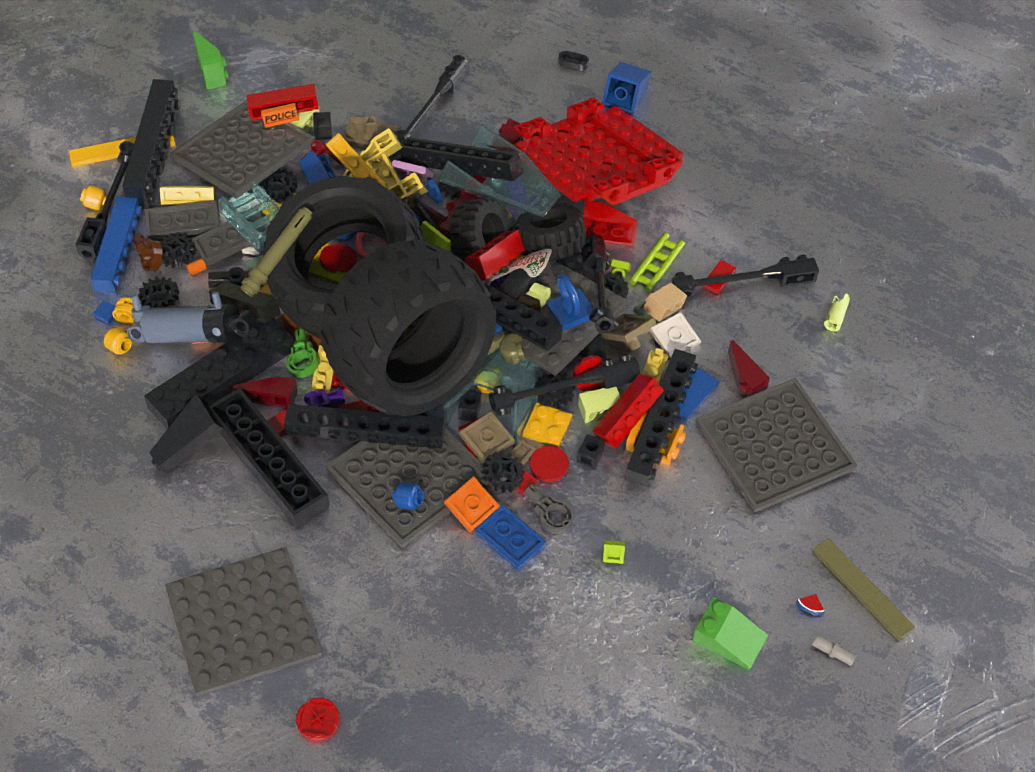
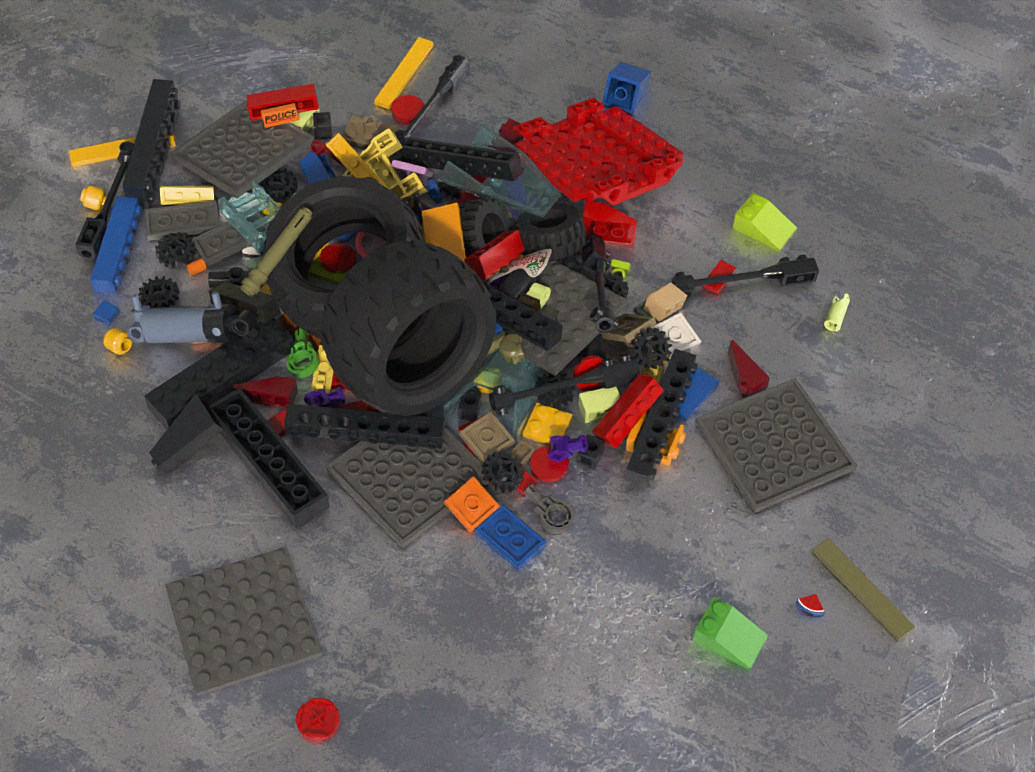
(122, 311): yellow wheel -> none
(150, 252): reddish brown pin -> none
(210, 63): bright green slope -> none
(403, 73): none -> yellow tile
(406, 108): none -> red tile
(408, 496): blue head -> none
(444, 229): none -> light orange tile
(565, 447): none -> dark purple connector
(571, 307): blue tile -> none
(573, 60): black beam -> none
(613, 552): lime tile -> none
(644, 350): none -> black gear
(654, 253): lime bar -> none
(763, 222): none -> lime slope
(834, 650): light grey pin -> none

